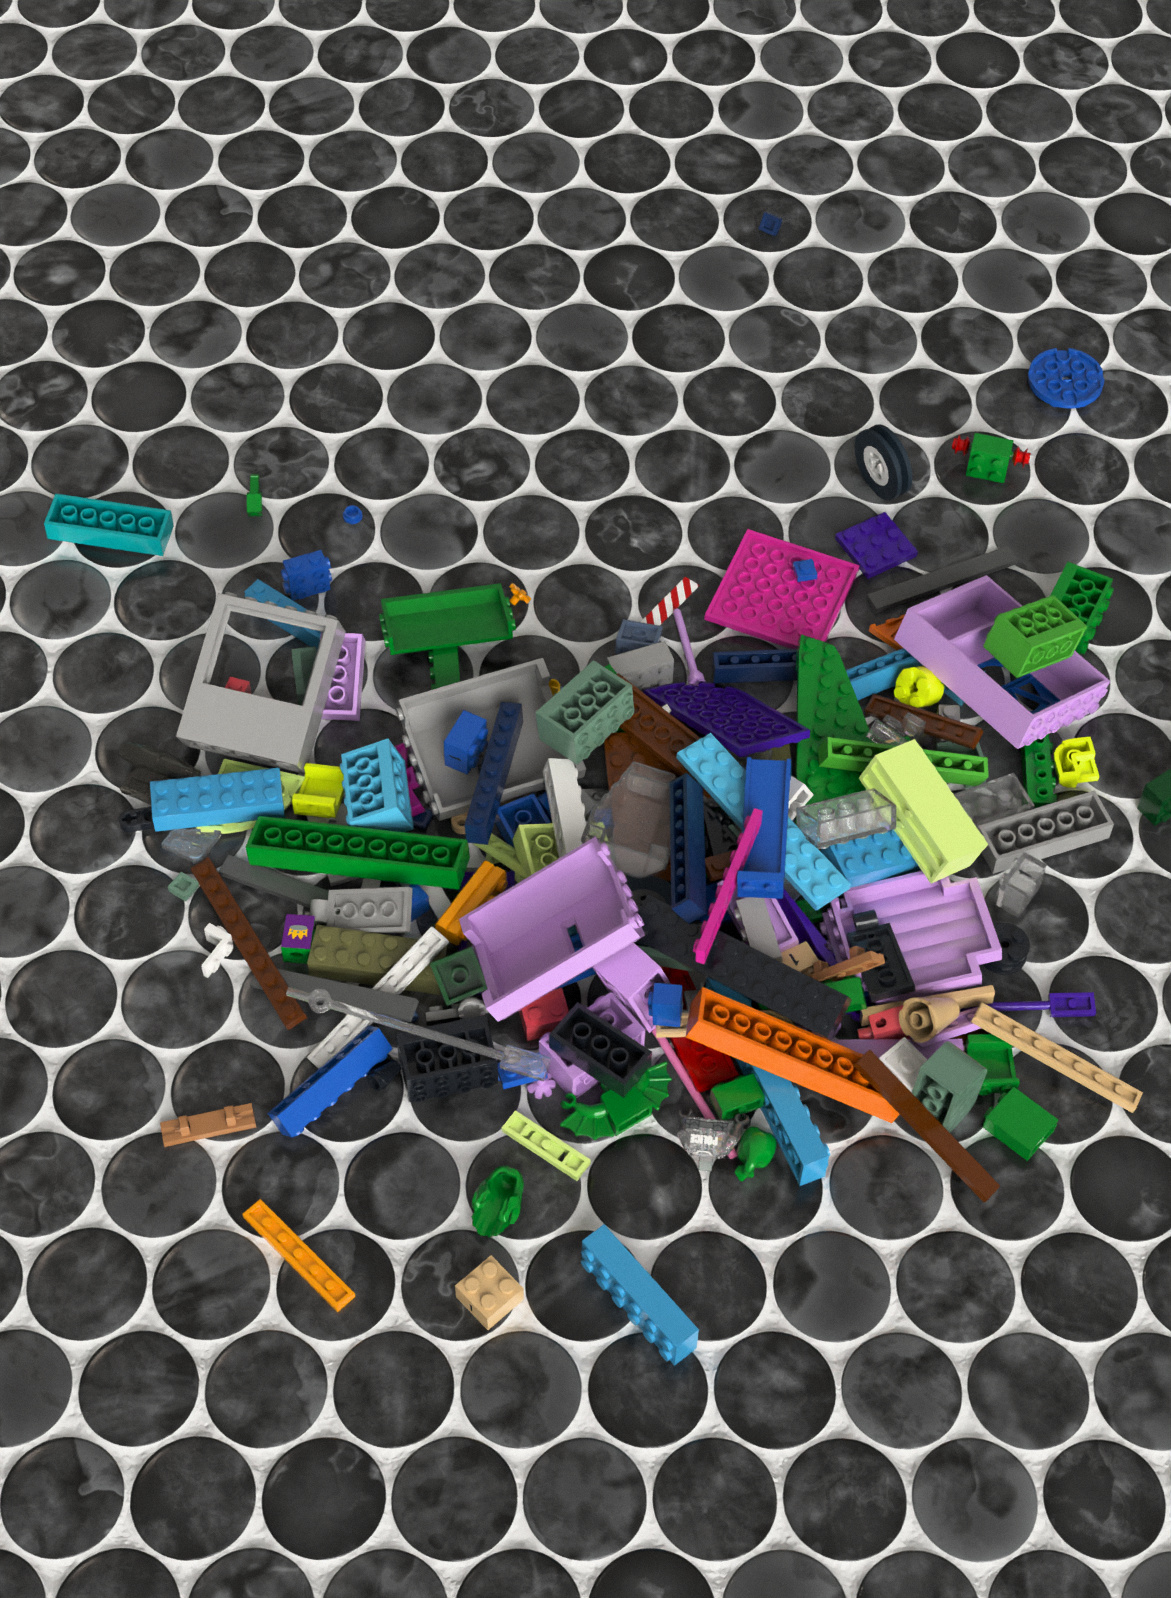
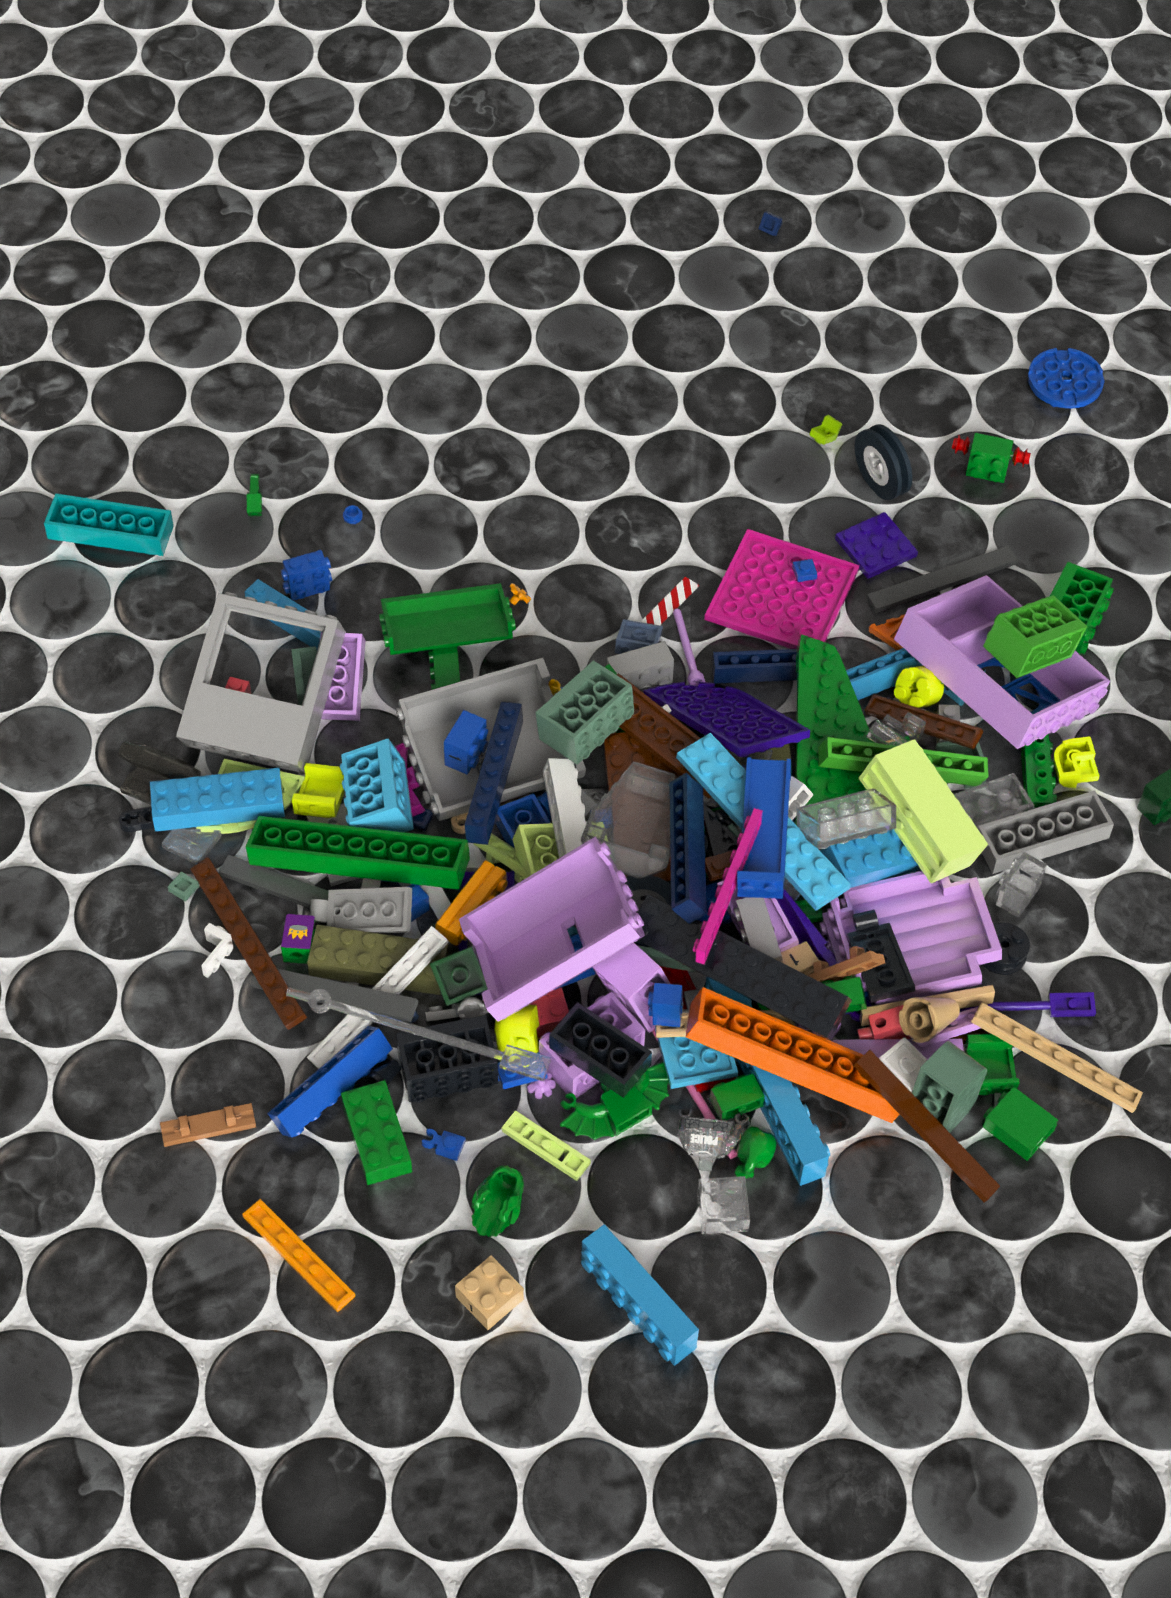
(376, 1132): none -> green brick
(447, 1145): none -> blue plate
(519, 1030): none -> neon yellow brick
(693, 1062): none -> medium azure plate
(723, 1205): none -> clear brick
(827, 431): none -> lime bracket

